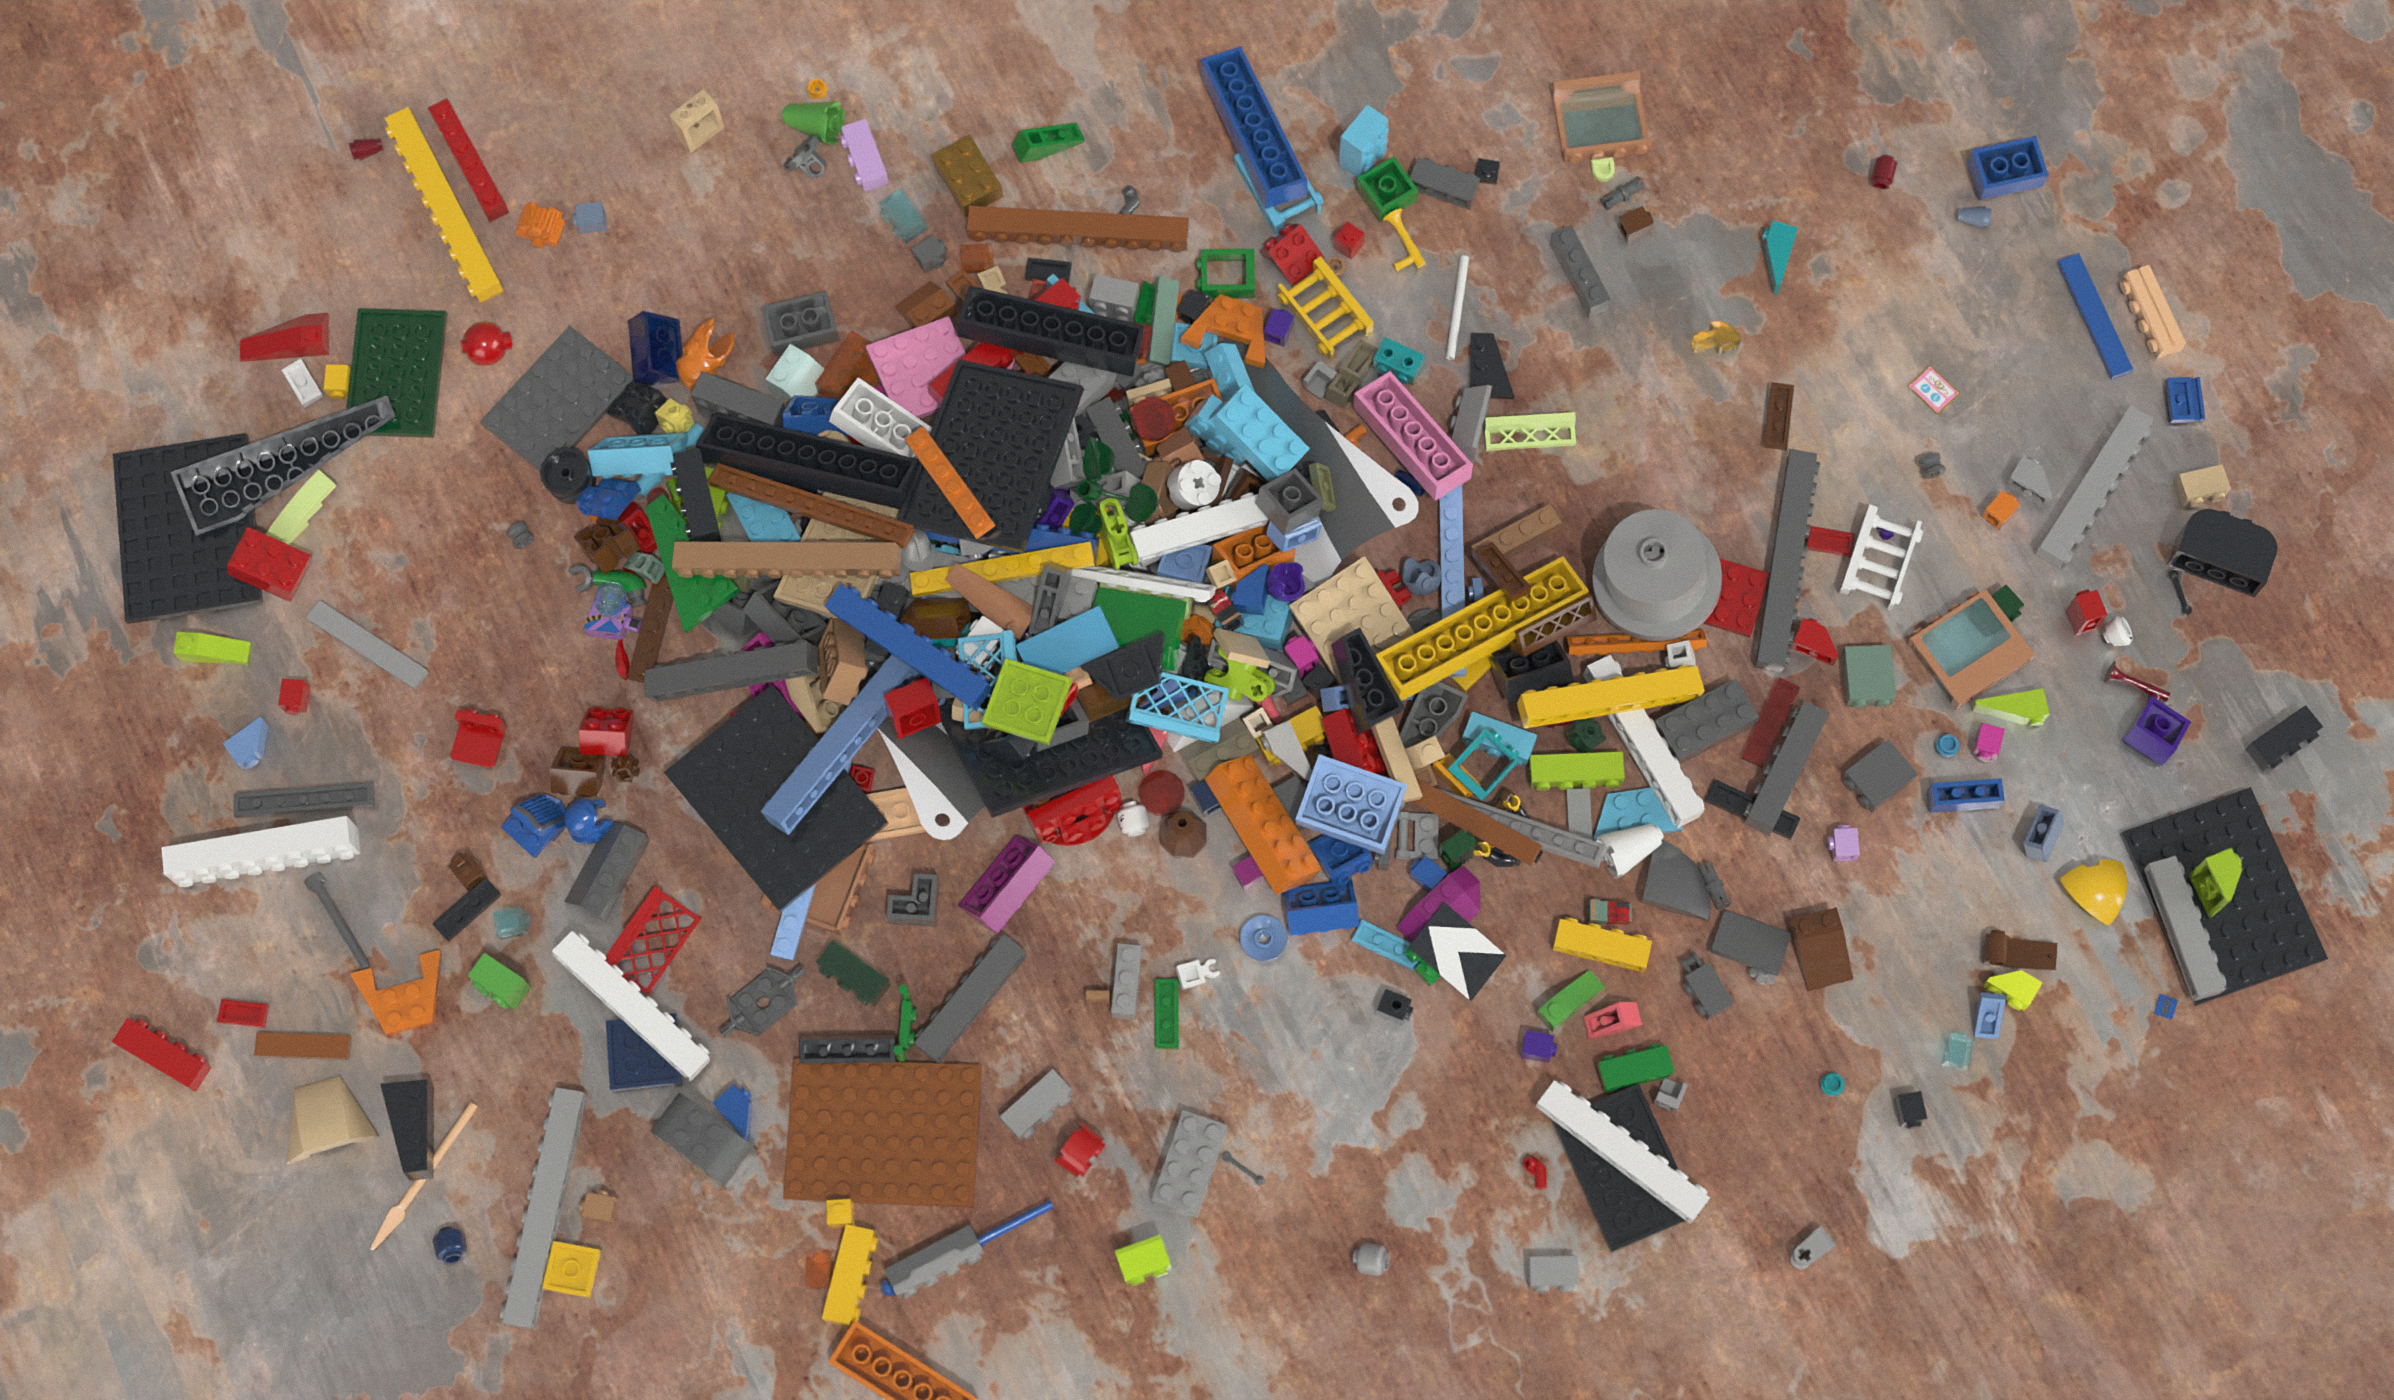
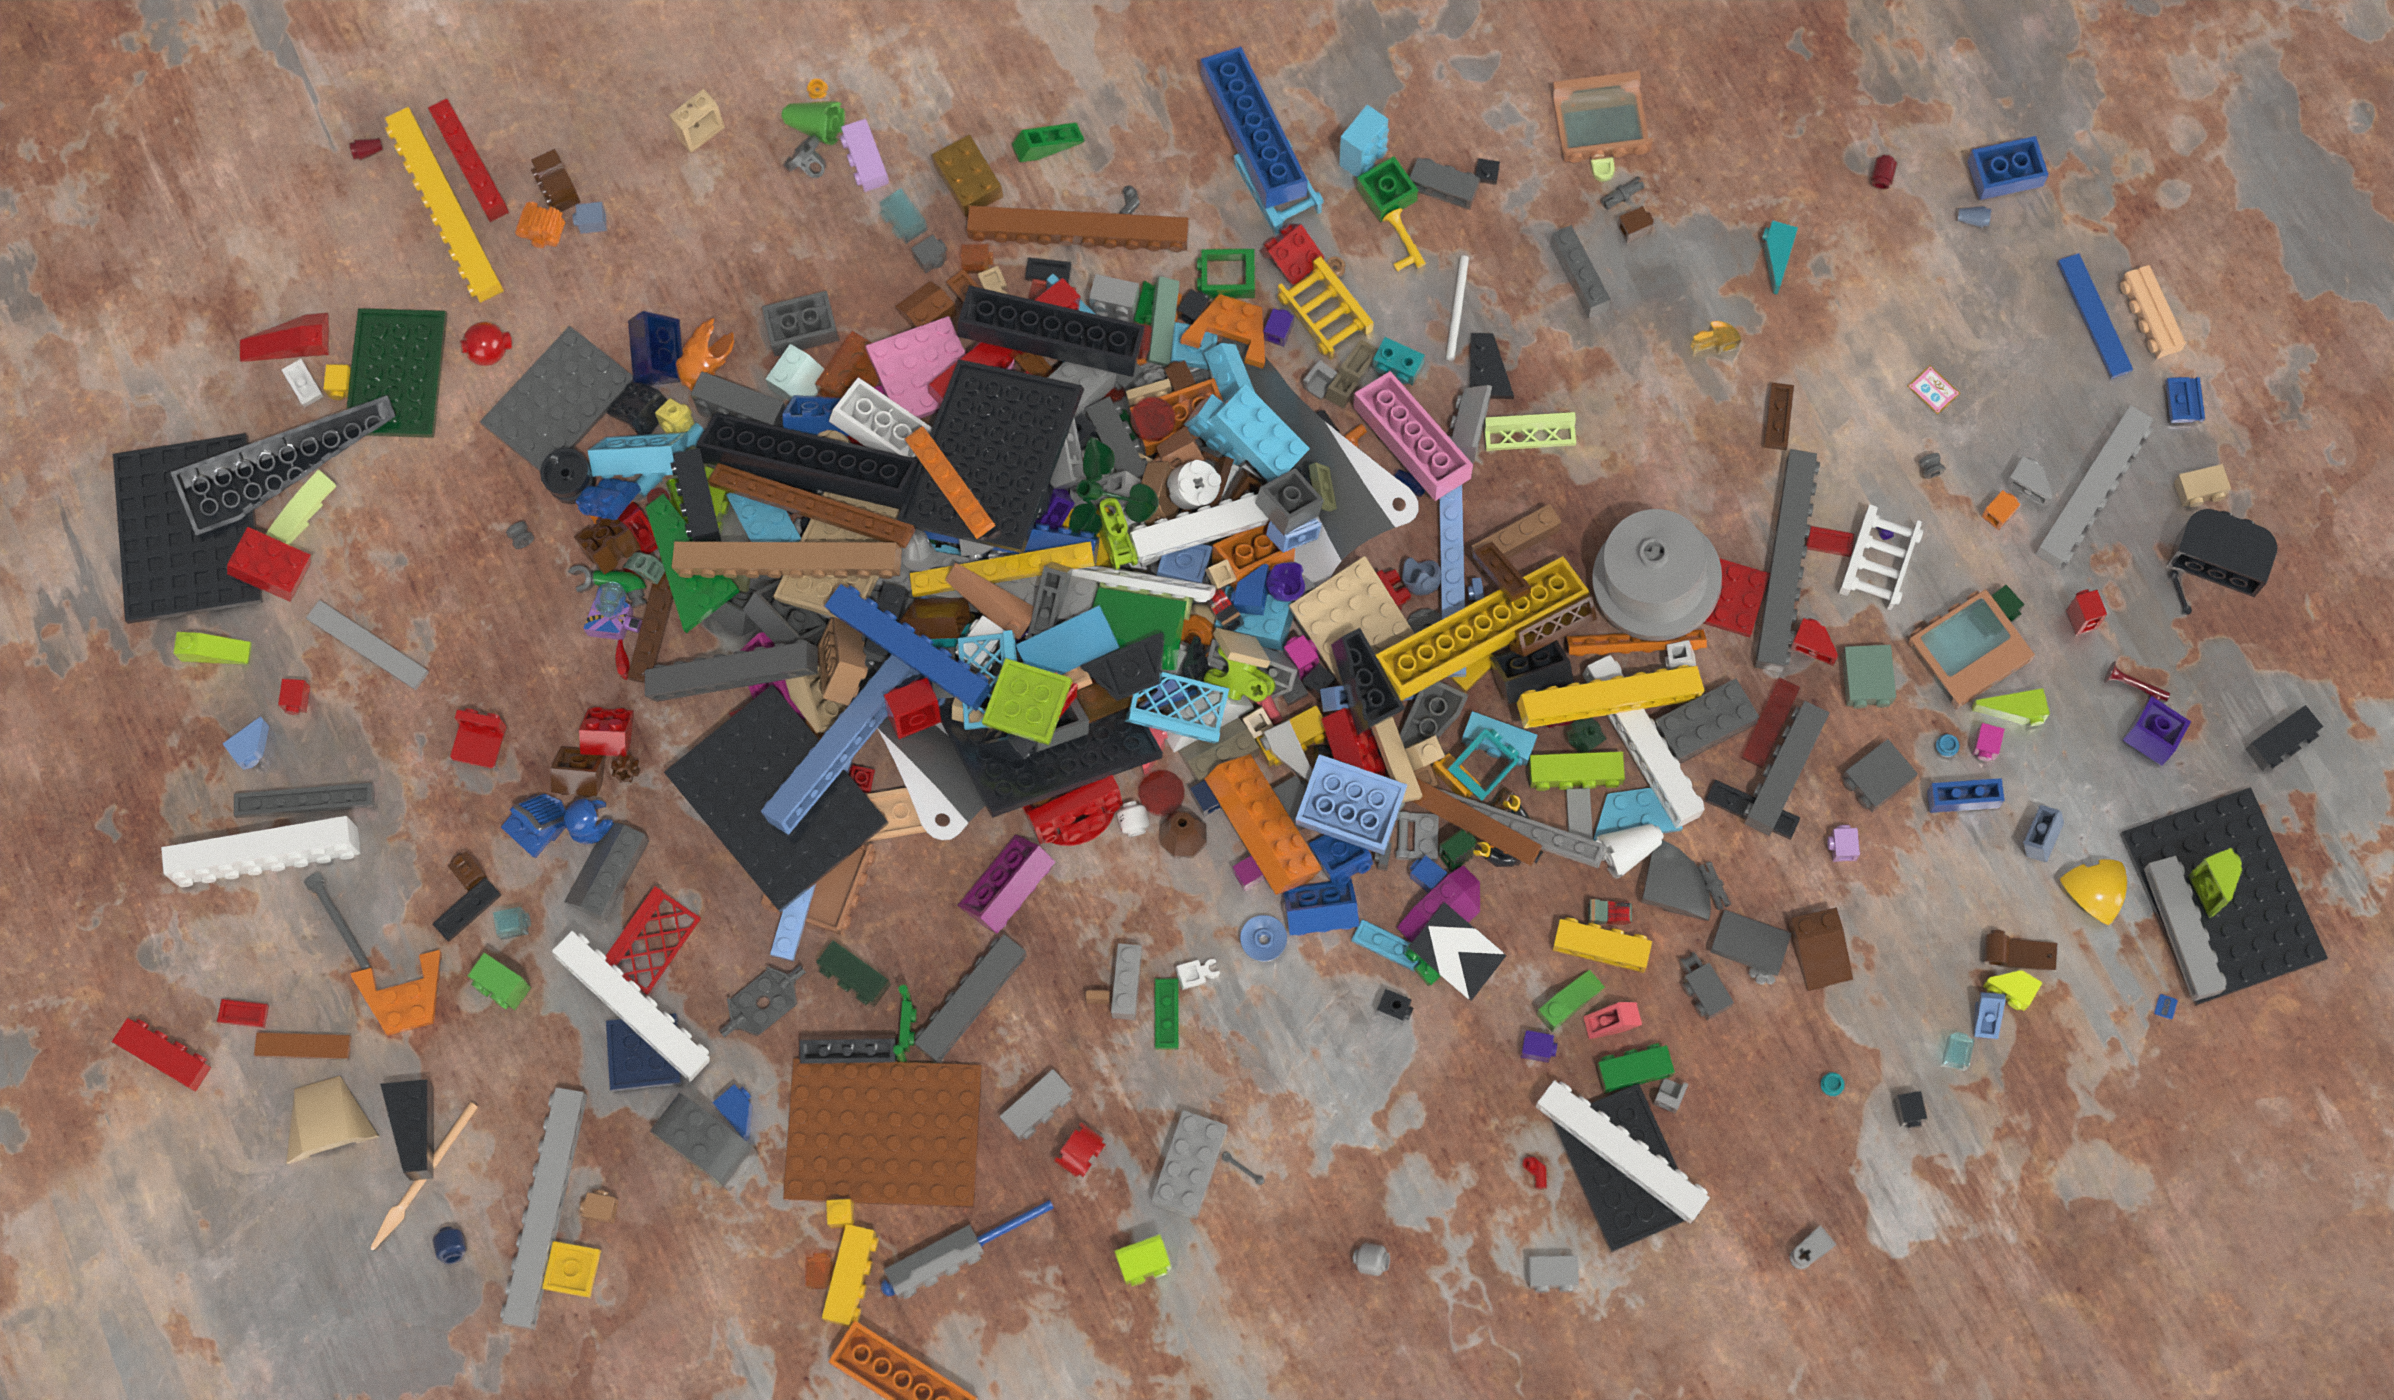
(554, 181): none -> reddish brown brick
(920, 907): dark grey brick -> none
(1349, 240): red brick -> none
(2118, 632): white cone -> none

